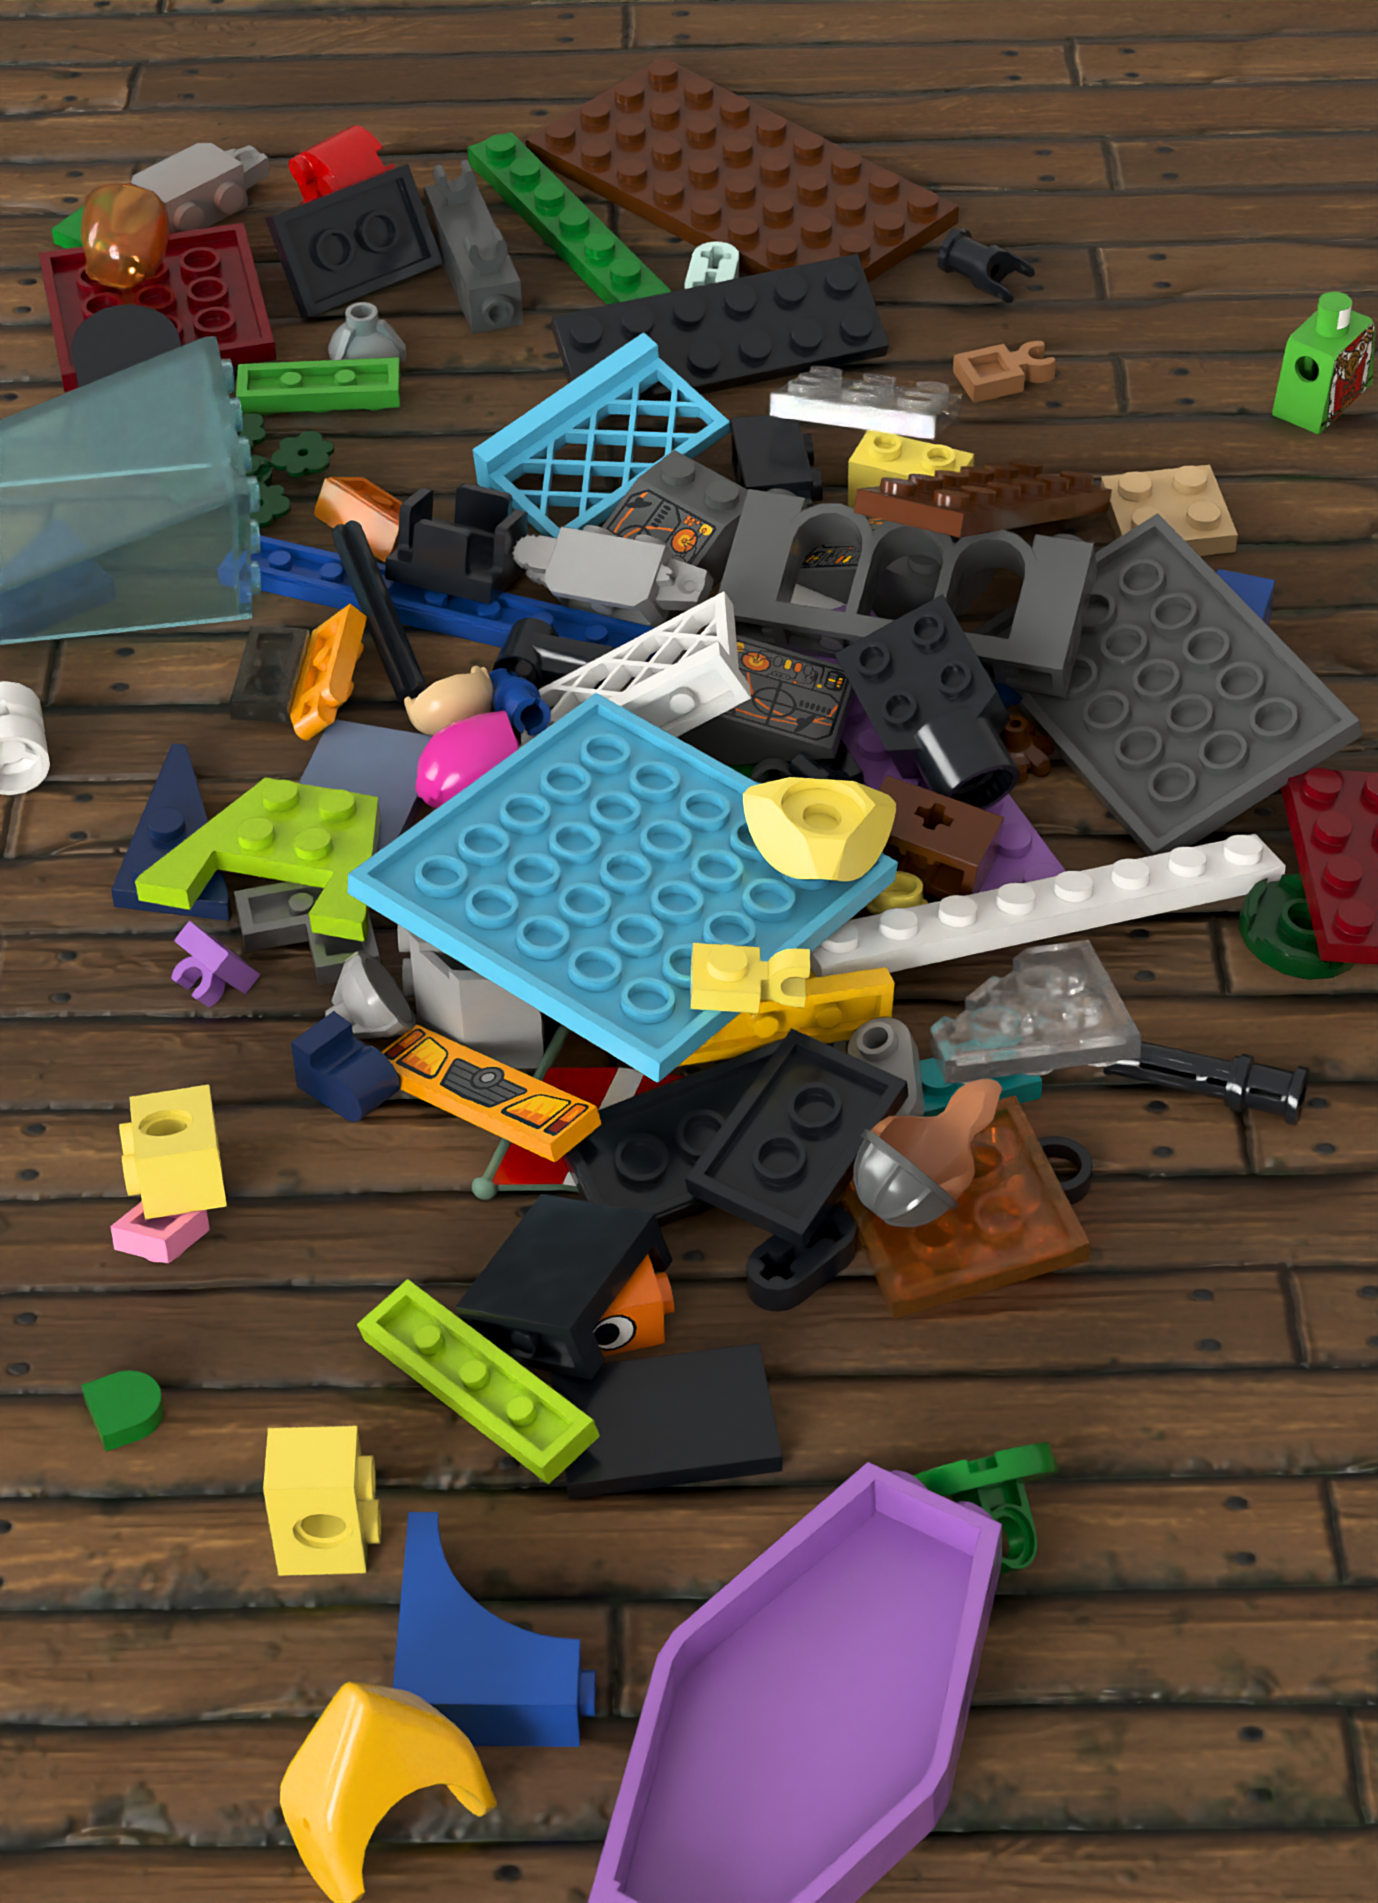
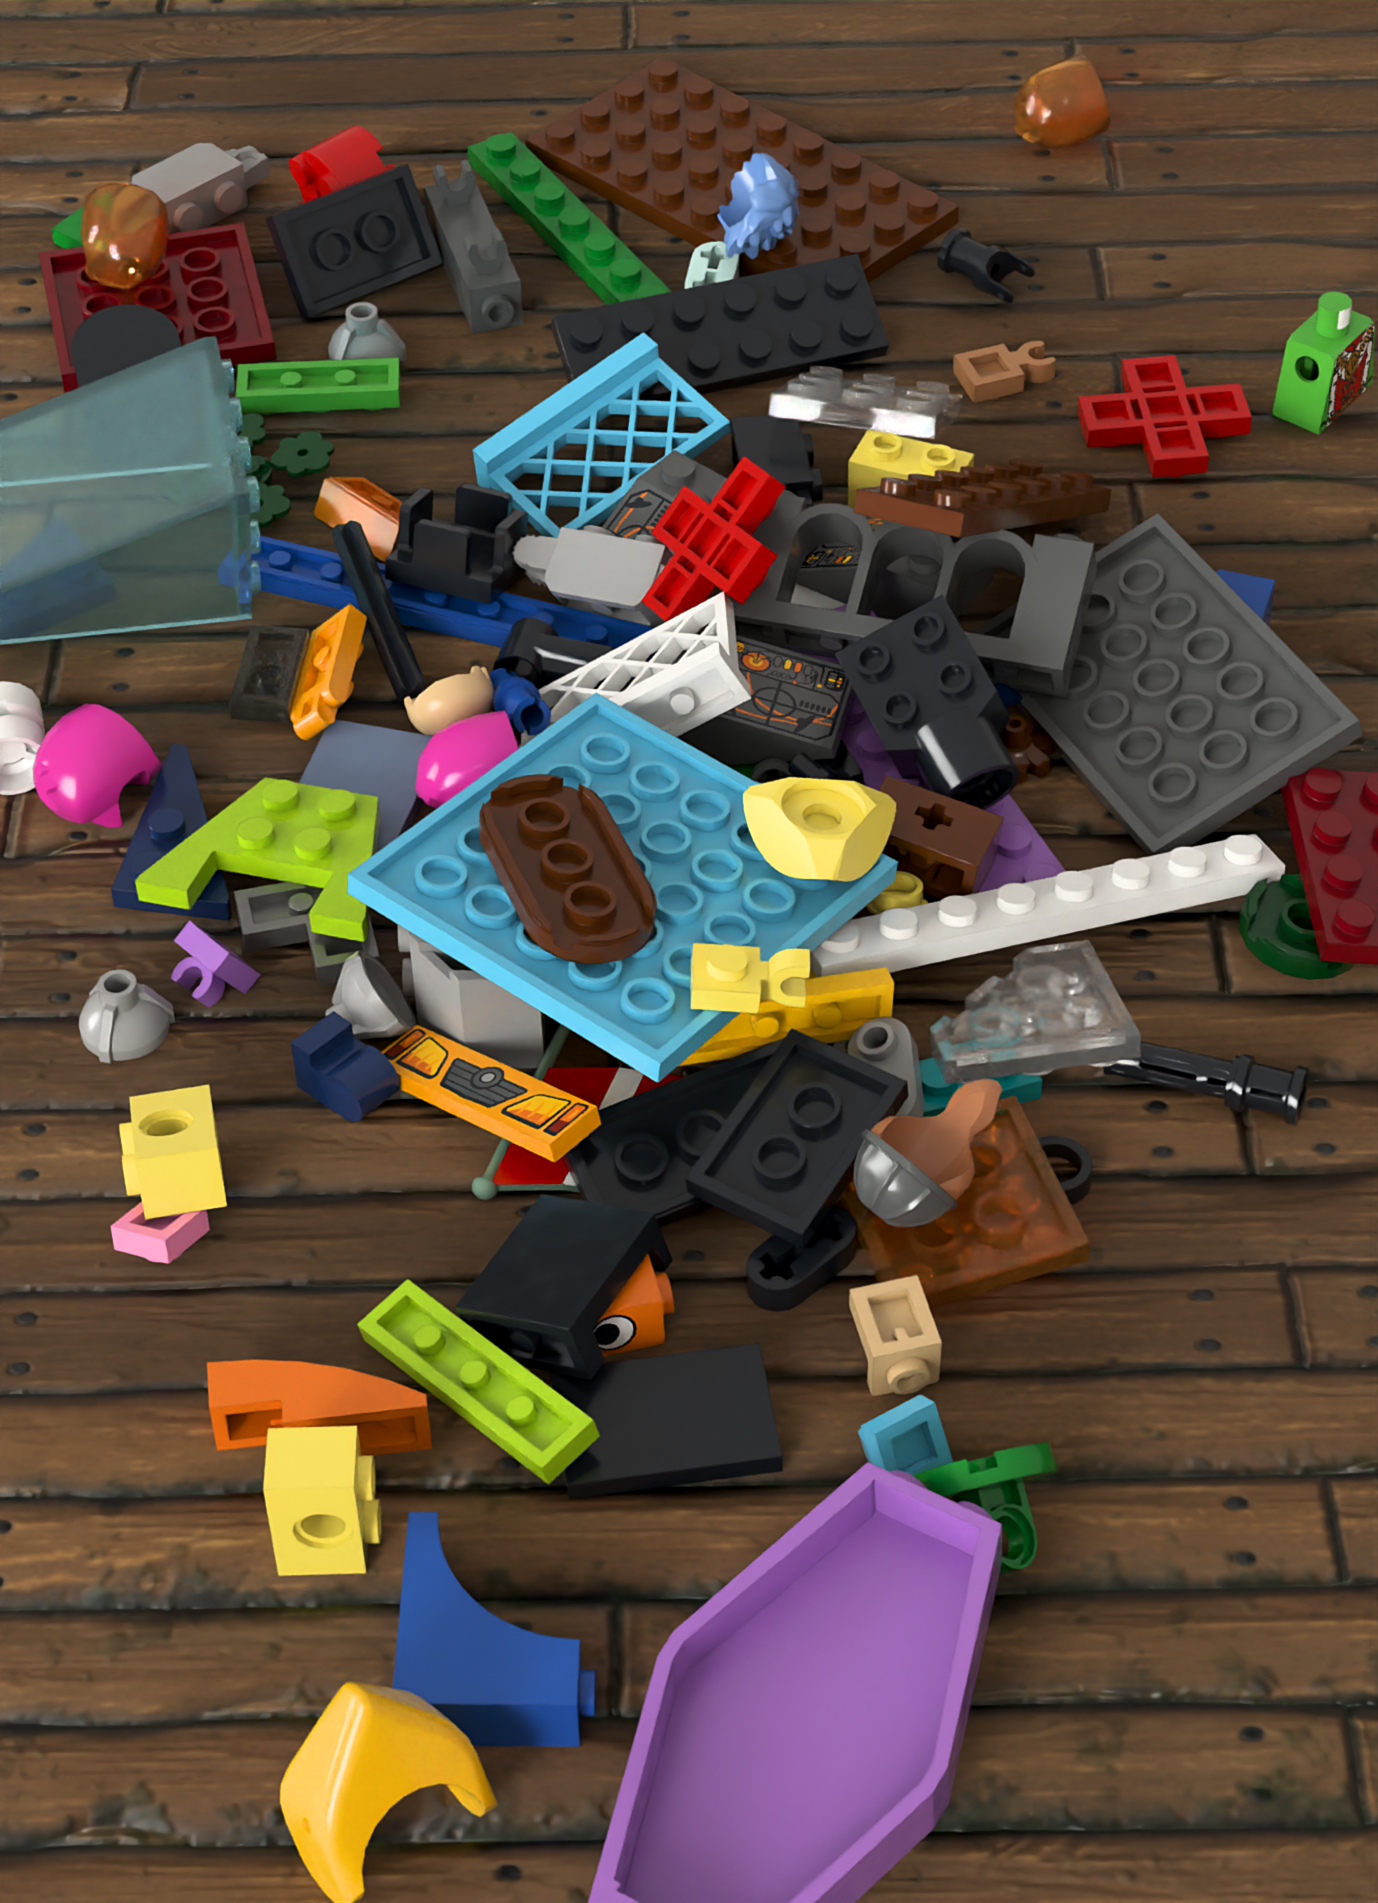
(89, 762): none -> dark pink piece
(124, 1018): none -> light grey piece
(124, 1407): green tile -> none
(267, 1394): none -> orange slope
(567, 870): none -> reddish brown tile
(715, 542): none -> red plate
(760, 206): none -> medium blue hair
(897, 1335): none -> tan bracket
(906, 1438): none -> medium azure tile
(1062, 105): none -> clear orange piece
(1164, 416): none -> red plate
(1183, 497): tan plate -> none

